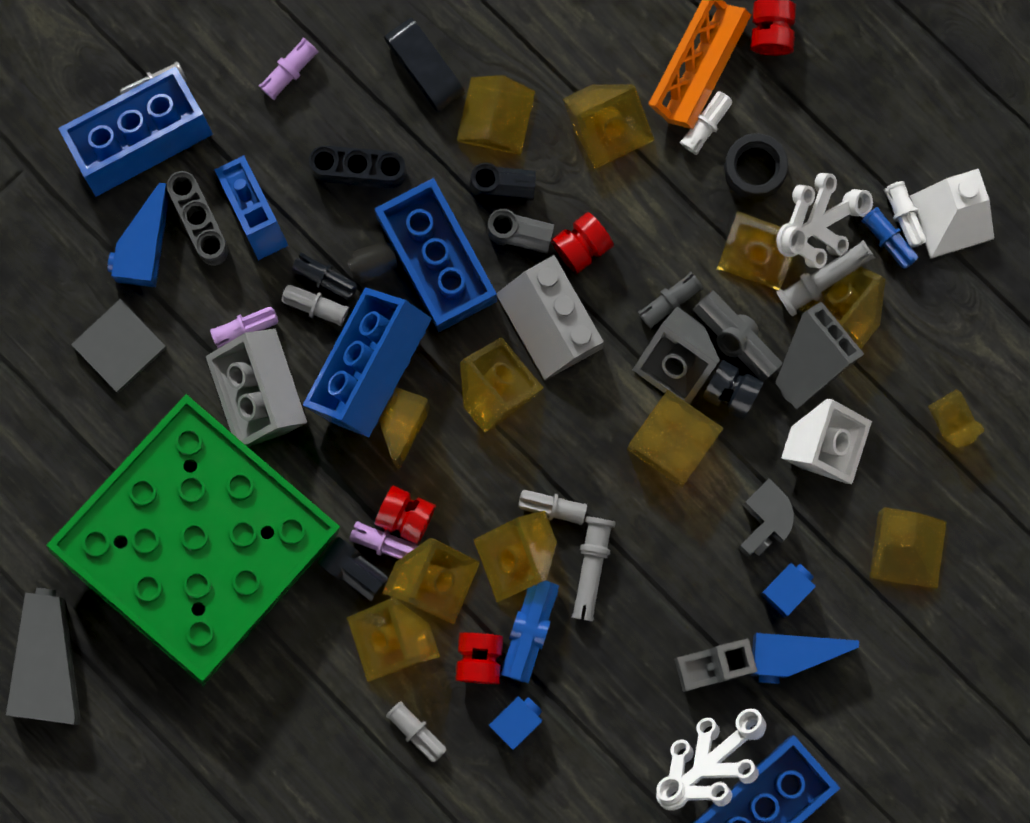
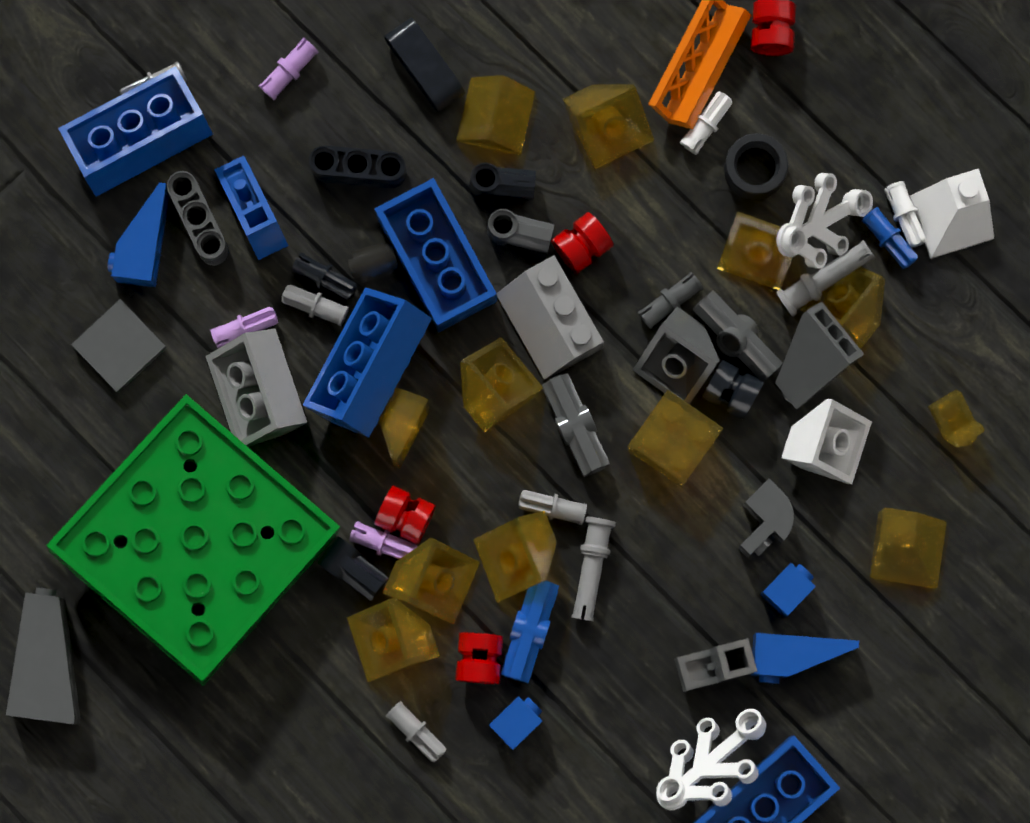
(575, 424): none -> dark grey piece

